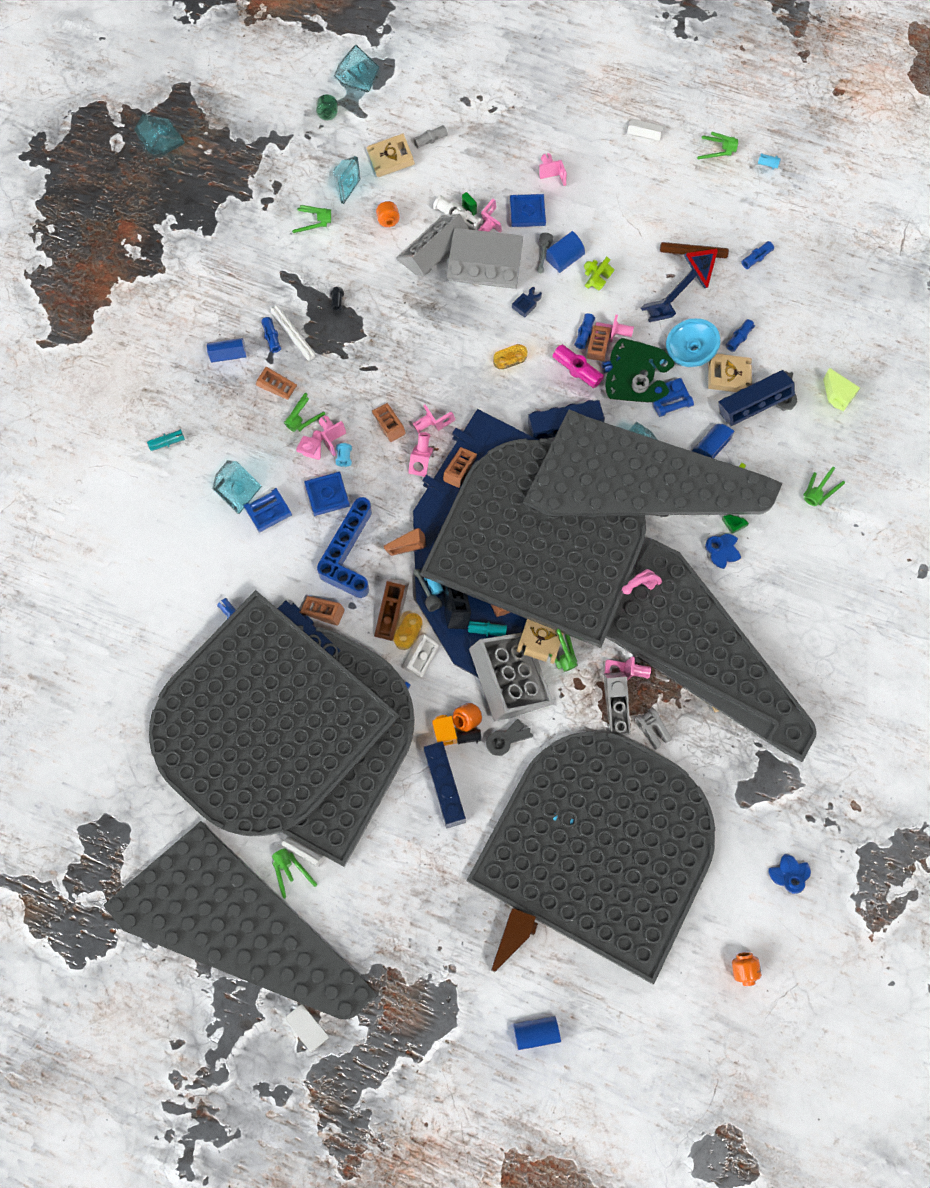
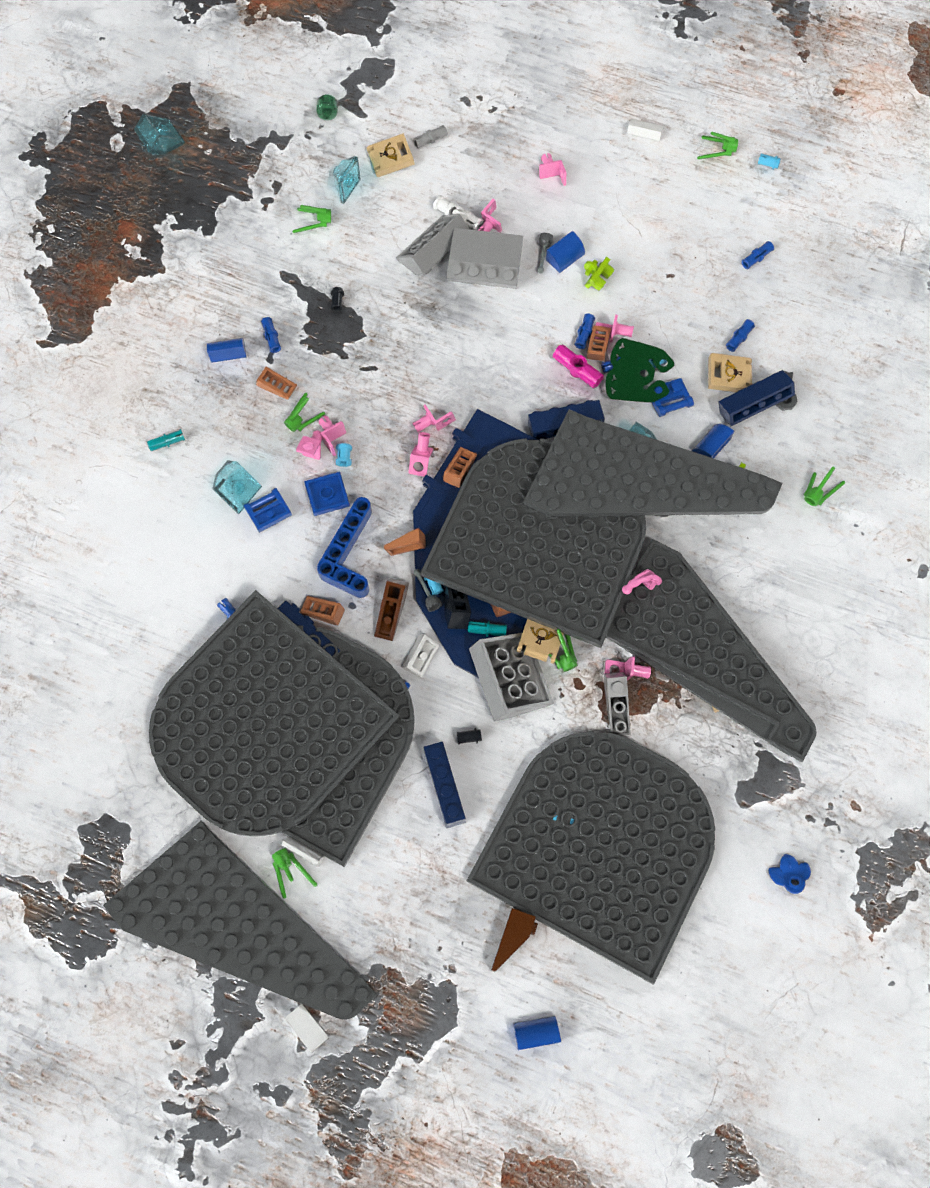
(293, 333): white axle -> none
(357, 70): clear light blue slope -> none
(387, 214): orange head -> none
(394, 431): nougat slope -> none
(409, 631): clear yellow plate -> none
(444, 730): light orange brick -> none
(467, 717): orange head -> none
(469, 203): green tile -> none
(499, 742): dark grey piece -> none
(509, 356): clear yellow plate -> none
(526, 303): dark blue plate -> none
(527, 210): blue plate -> none
(639, 388): light grey bush -> none
(646, 727): light grey piece -> none
(676, 248): reddish brown axle -> none
(691, 335): medium azure dish -> none
(702, 267): dark blue piece -> none
(725, 552): blue plate -> none
(734, 523): green tile -> none
(746, 968): orange head -> none
(839, 390): yellowish green slope -> none

